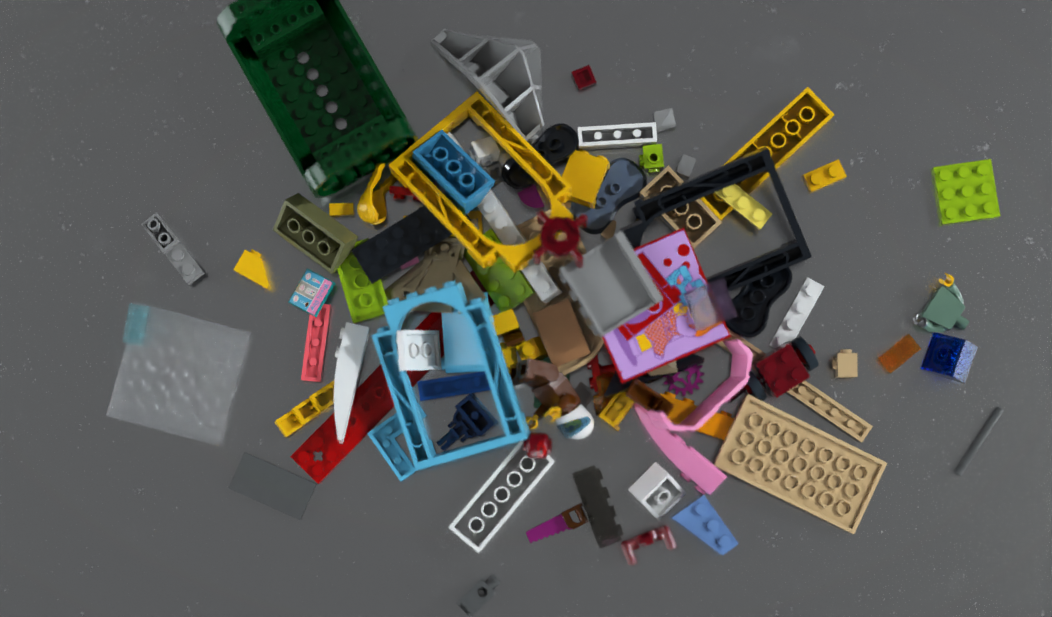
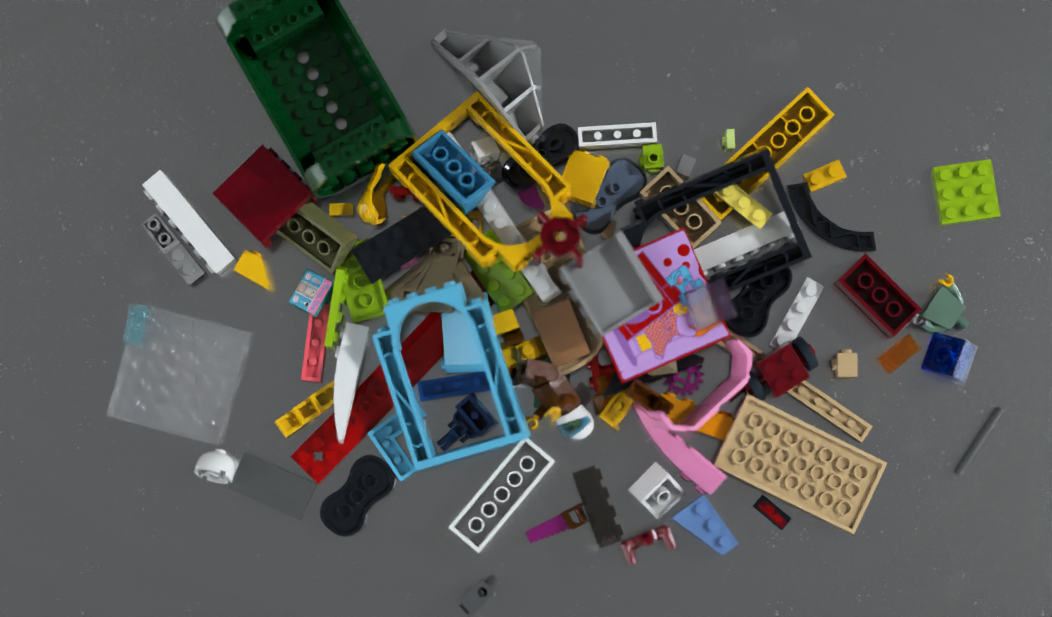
(189, 223): none -> white brick
(216, 466): none -> white cylinder
(263, 194): none -> dark red panel
(335, 315): none -> lime plate
(367, 483): none -> black plate
(418, 350): white plate -> none
(537, 445): dark red head -> none
(583, 77): dark red plate -> none
(664, 120): light grey slope -> none
(728, 140): none -> yellowish green plate
(742, 242): none -> white brick
(772, 512): none -> sticker
(823, 227): none -> black tile
(878, 296): none -> dark red brick

